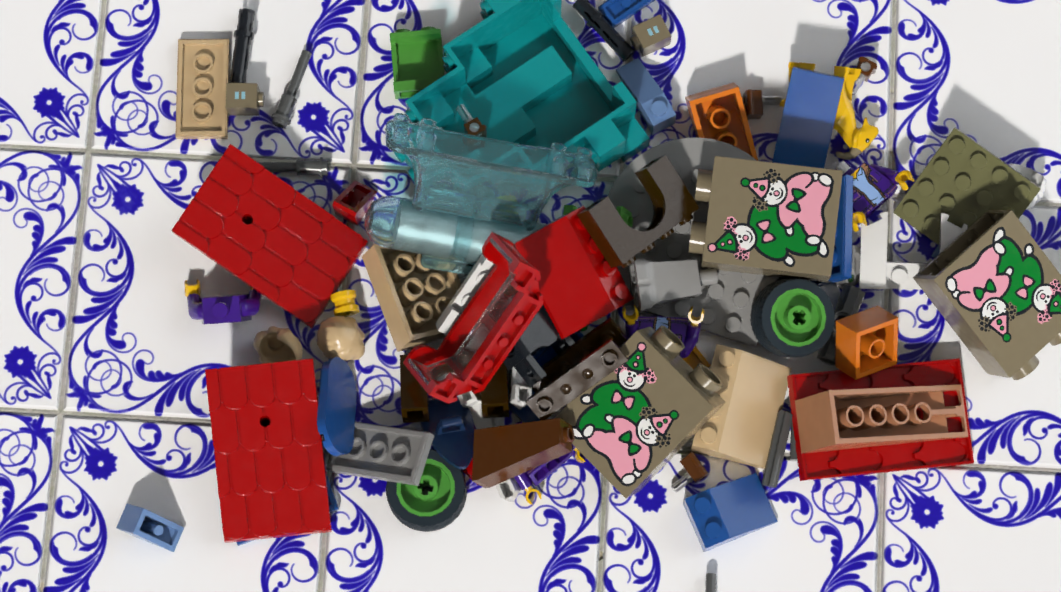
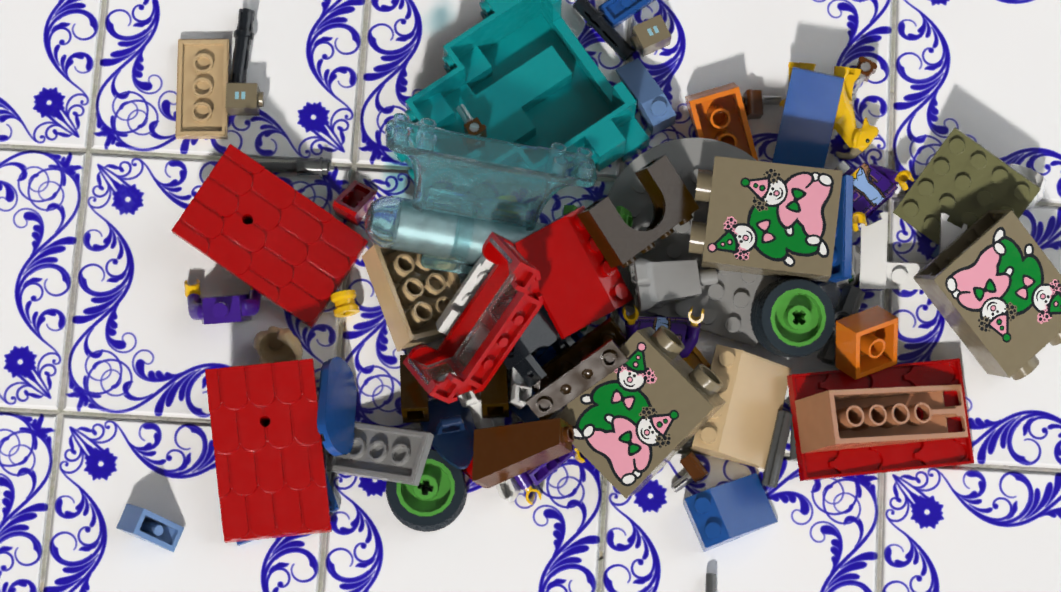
(288, 100): dark grey pin -> none
(341, 338): tan hair -> none
(416, 60): bright green panel -> none

